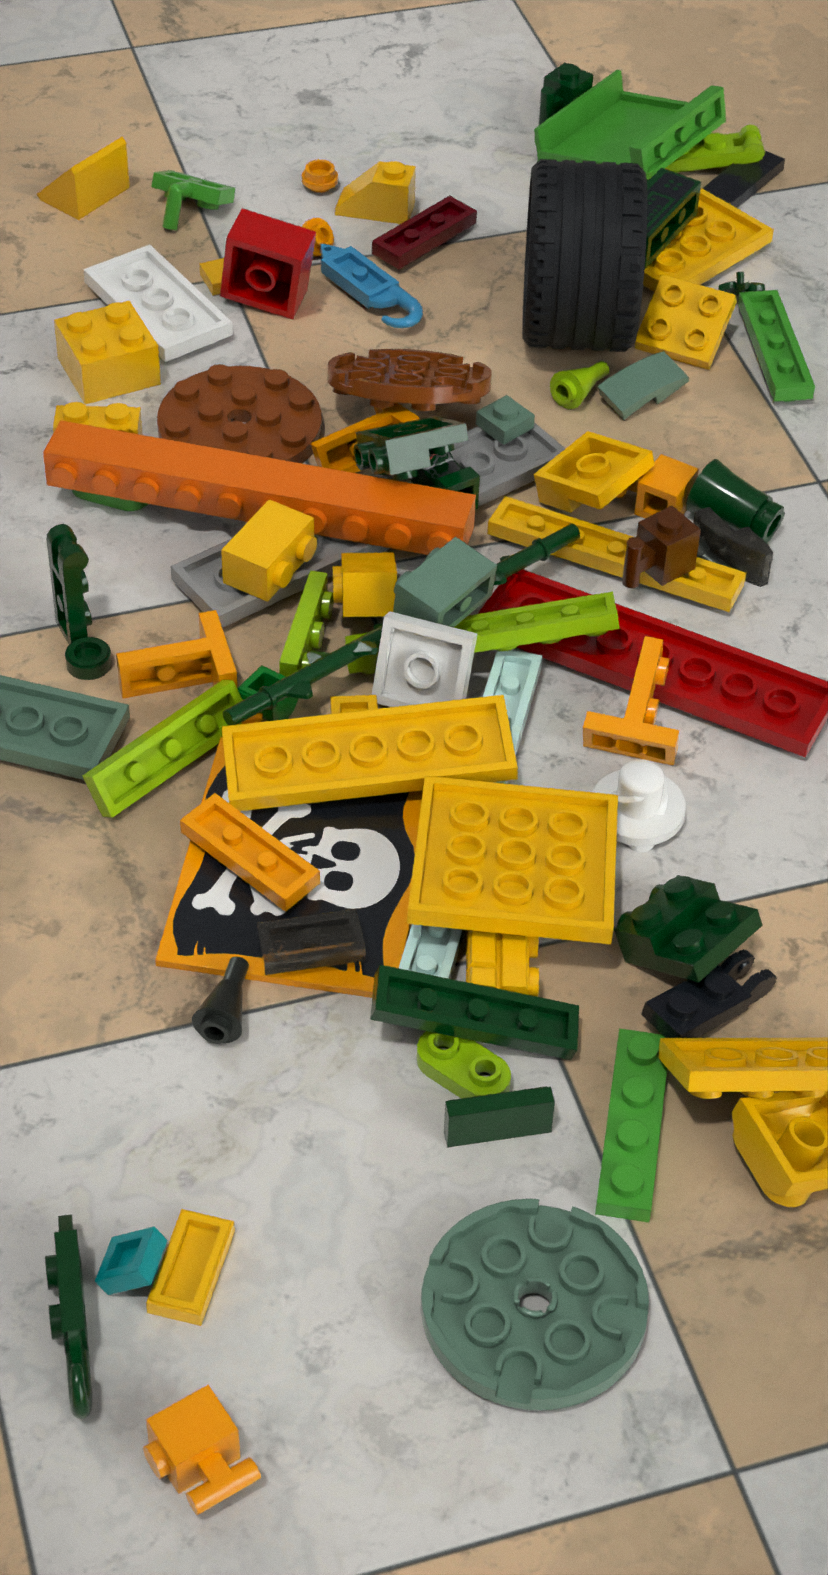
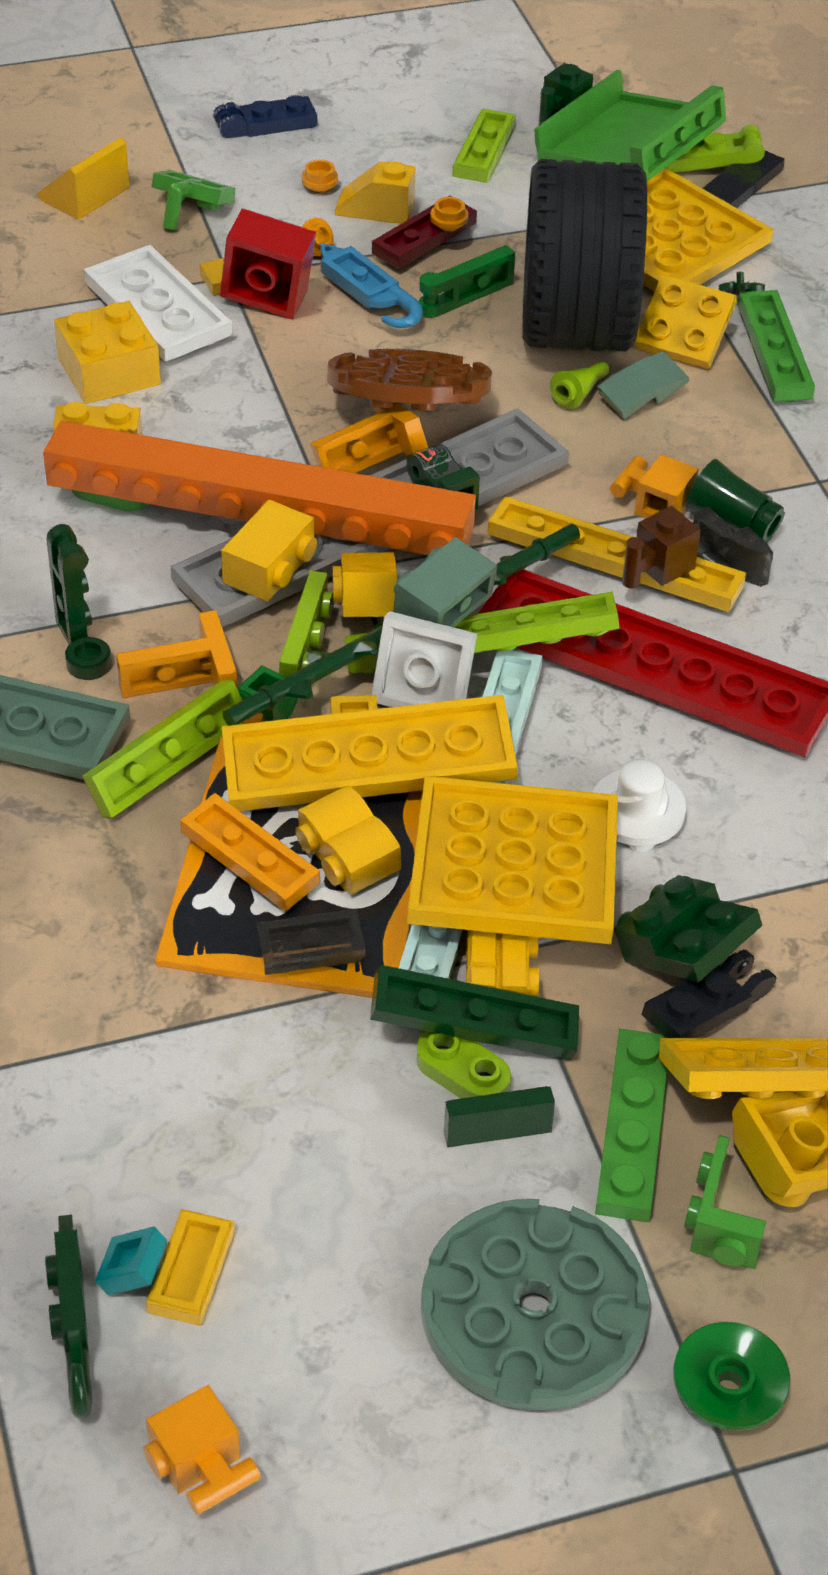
(221, 1013): pearl dark grey cone -> none
(265, 117): none -> dark blue hinge
(276, 409): dark orange plate -> none
(348, 840): none -> yellow brick
(406, 445): plate -> none
(449, 213): none -> light orange plate
(466, 281): none -> green plate
(484, 145): none -> lime tile
(505, 419): sand green plate -> none
(591, 472): yellow plate -> none
(636, 732): light orange bracket -> none
(670, 207): dark green brick -> none
(718, 1232): none -> bright green bracket
(737, 1355): none -> green dish

